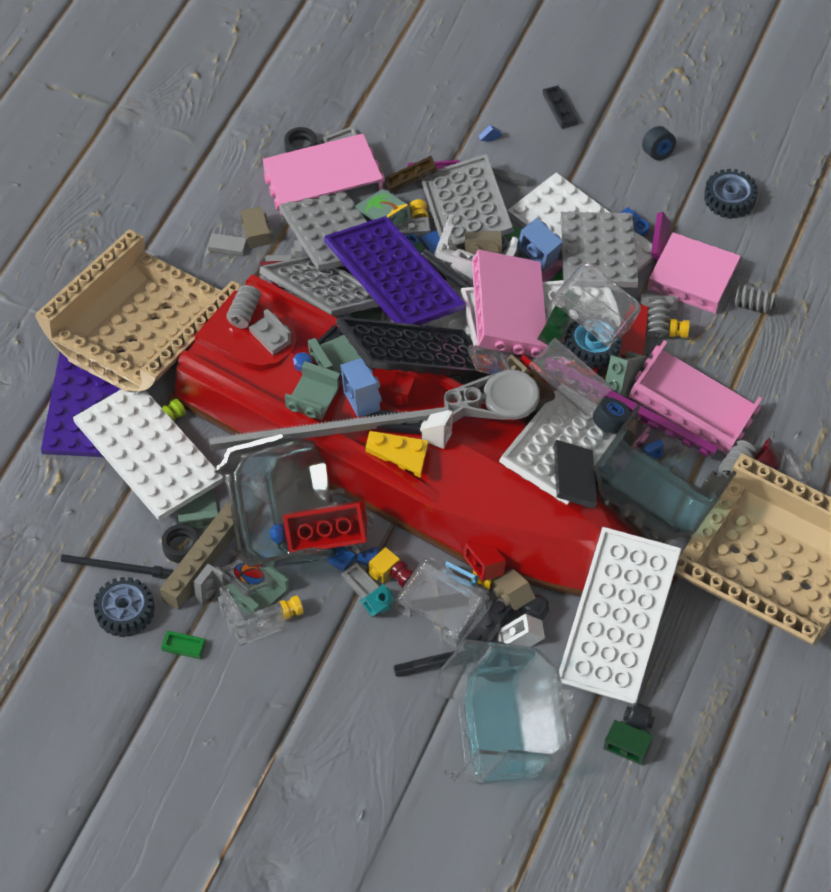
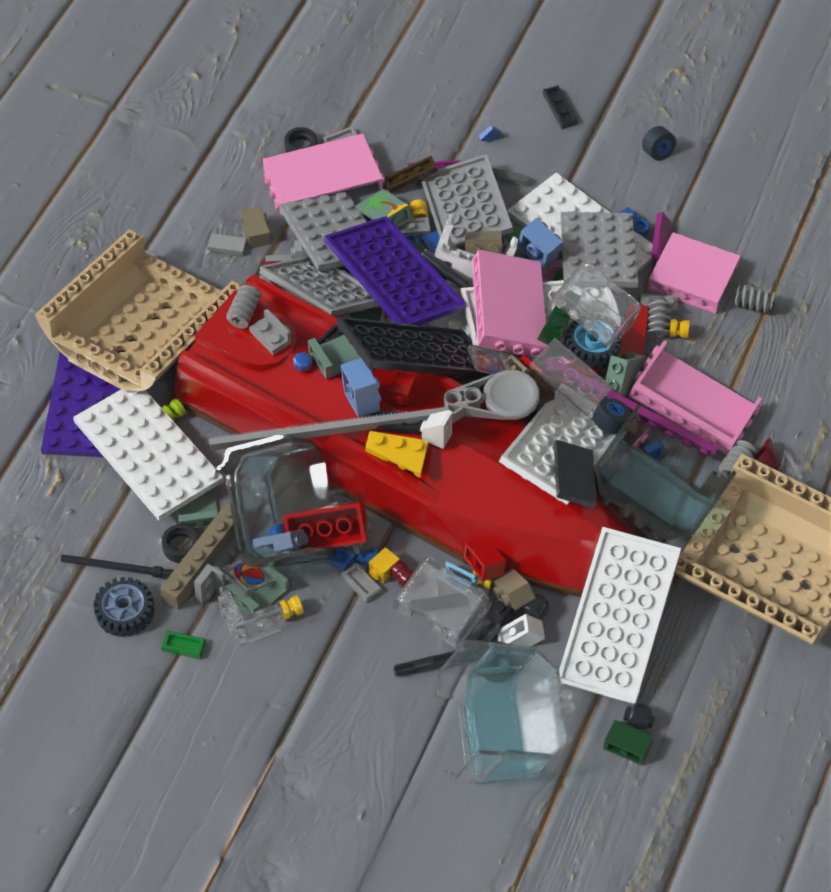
(285, 542): none -> sand blue plate
(314, 391): sand green panel -> none
(378, 600): teal brick -> none
(730, 193): wheel -> none

